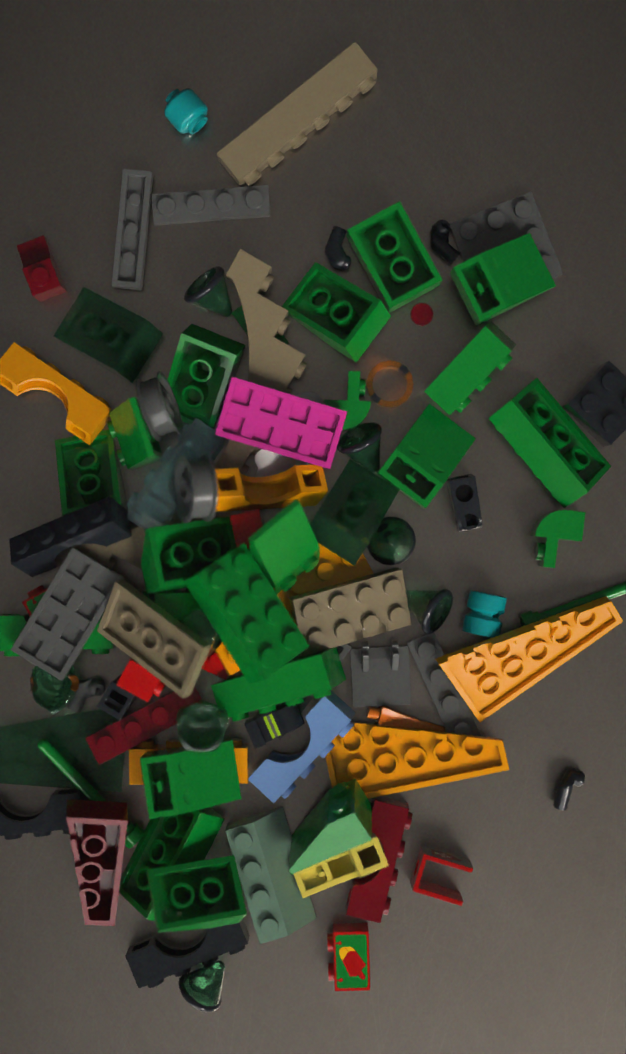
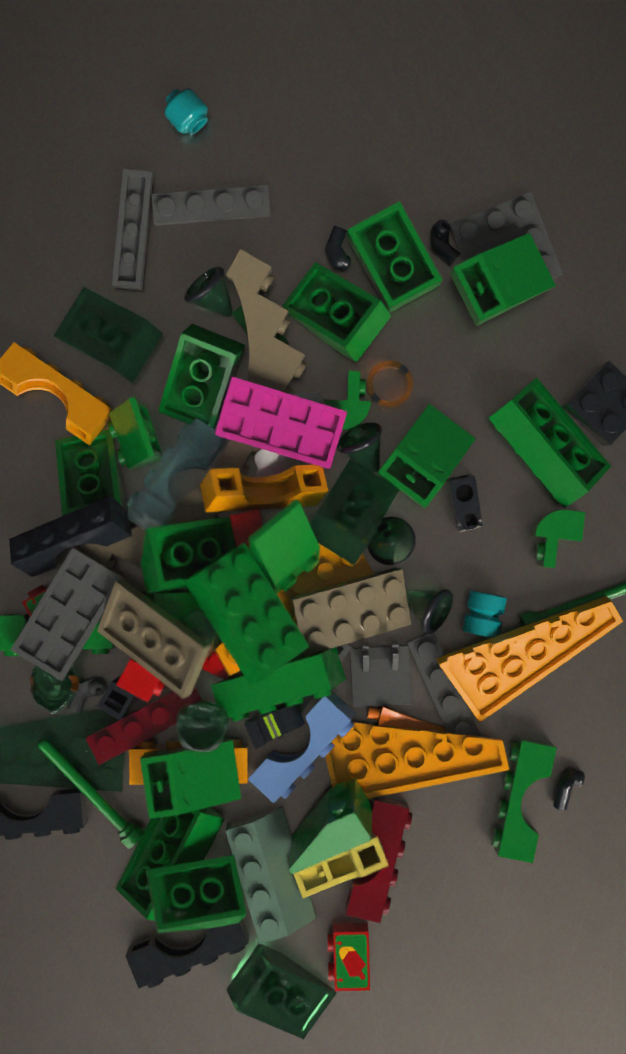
(41, 269): dark red arch -> none
(98, 851): dark red wedge -> none
(159, 406): dark grey wheel -> none
(195, 488): dark grey wheel -> none
(203, 986): clear green hat -> none
(279, 992): none -> clear green slope
(298, 115): dark tan brick -> none
(421, 314): dark red piece -> none
(431, 889): red piece -> none
(471, 369): green wedge -> none
(530, 762): none -> green arch

